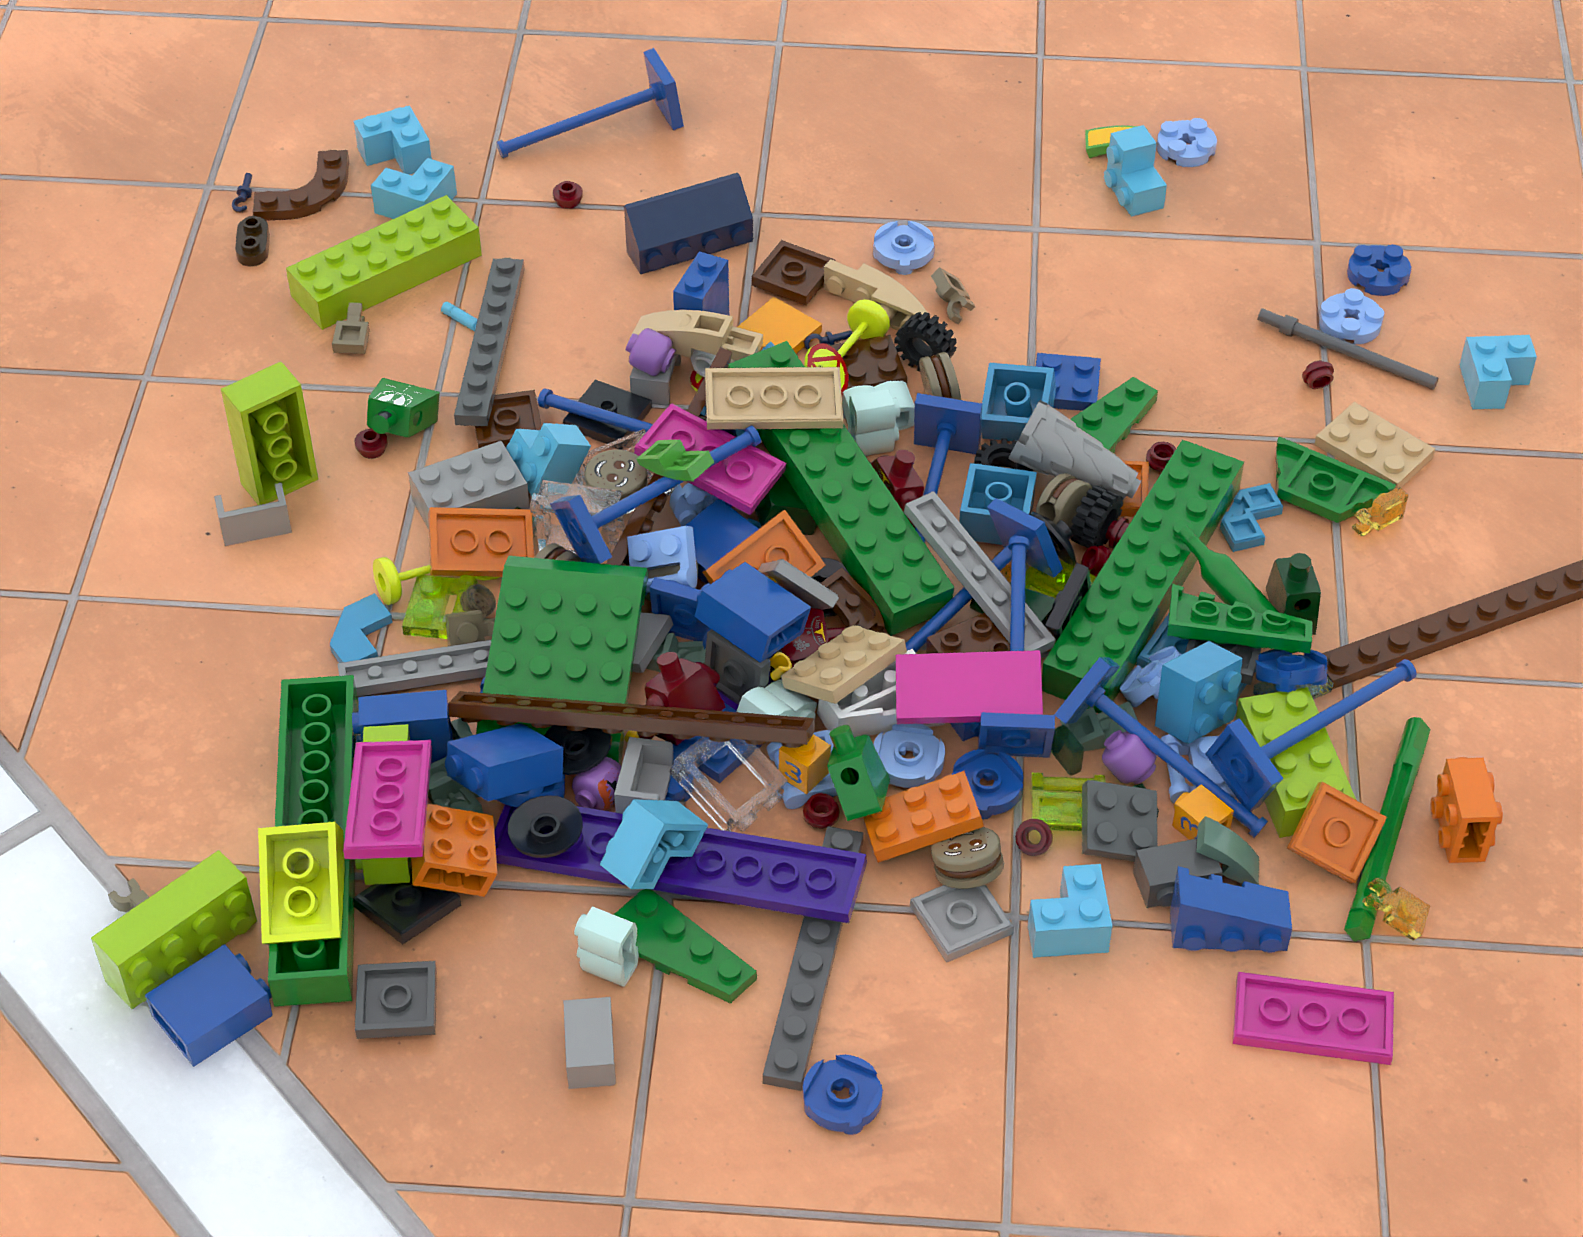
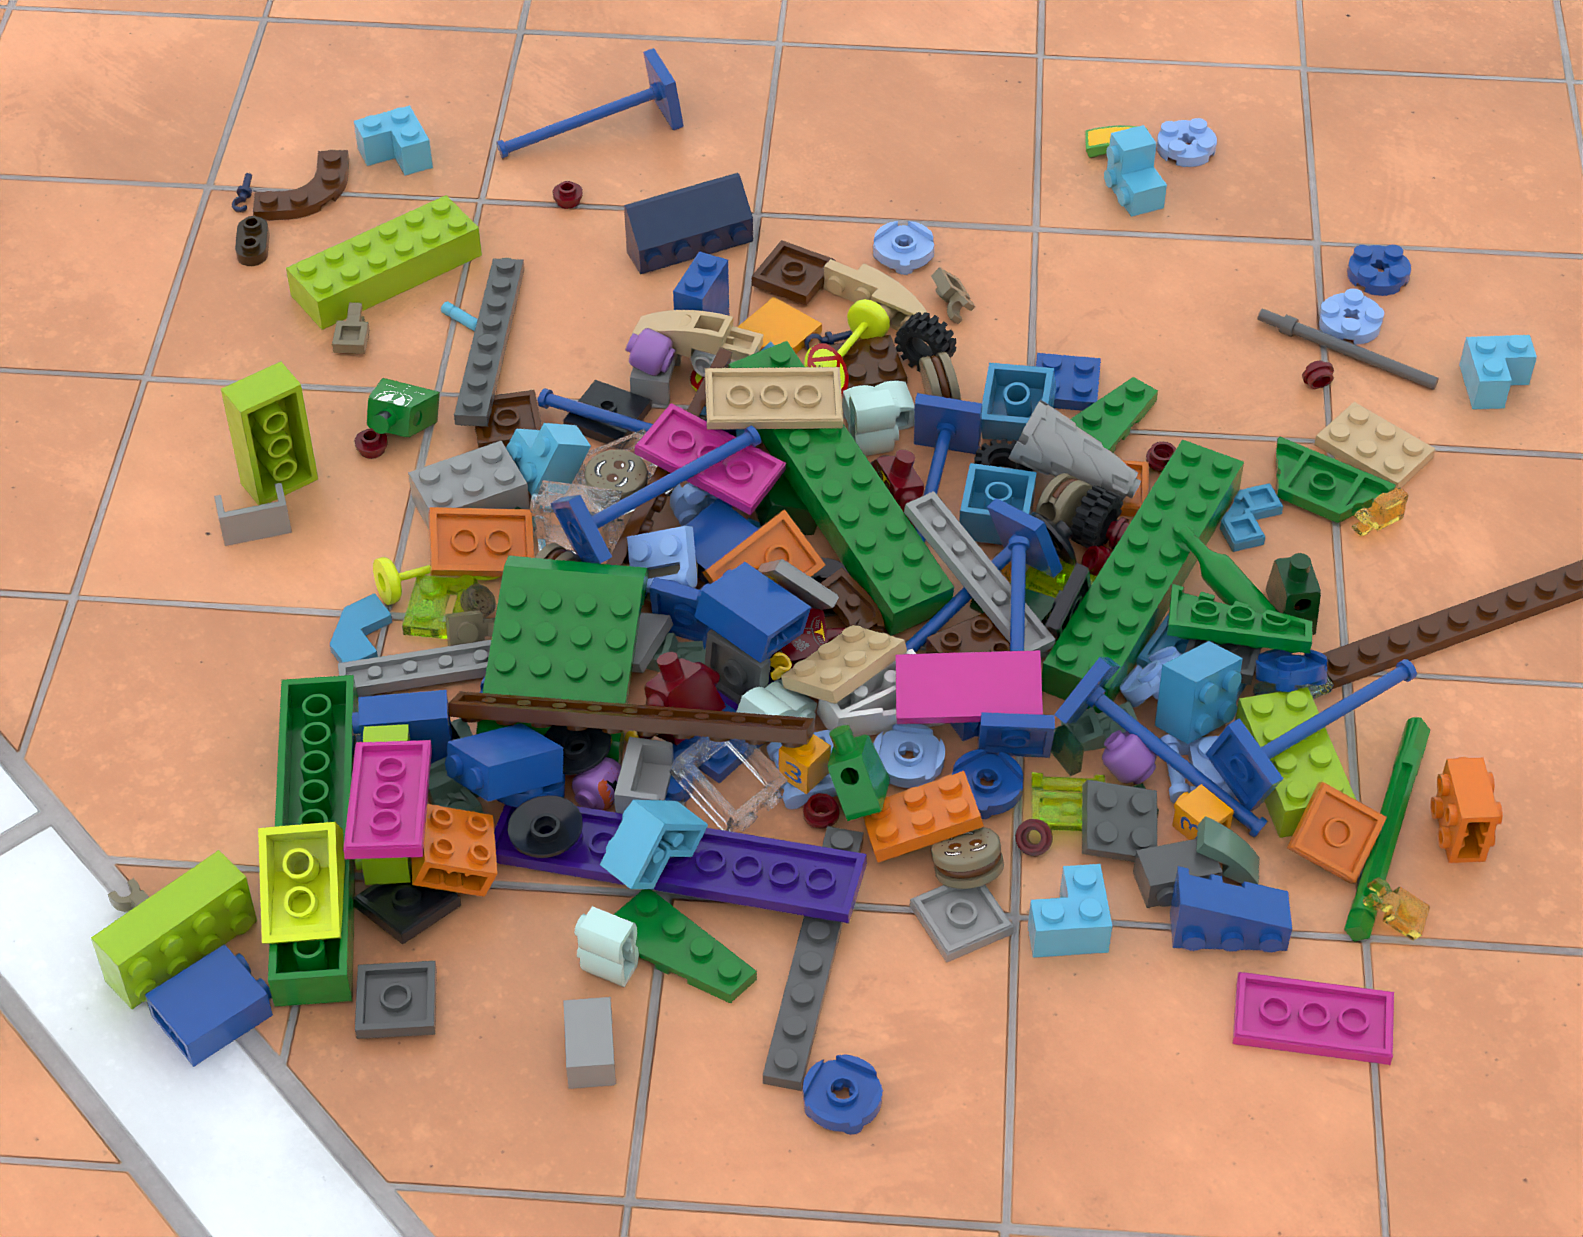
(399, 192): medium azure brick -> none
(674, 462): bright green slope -> none

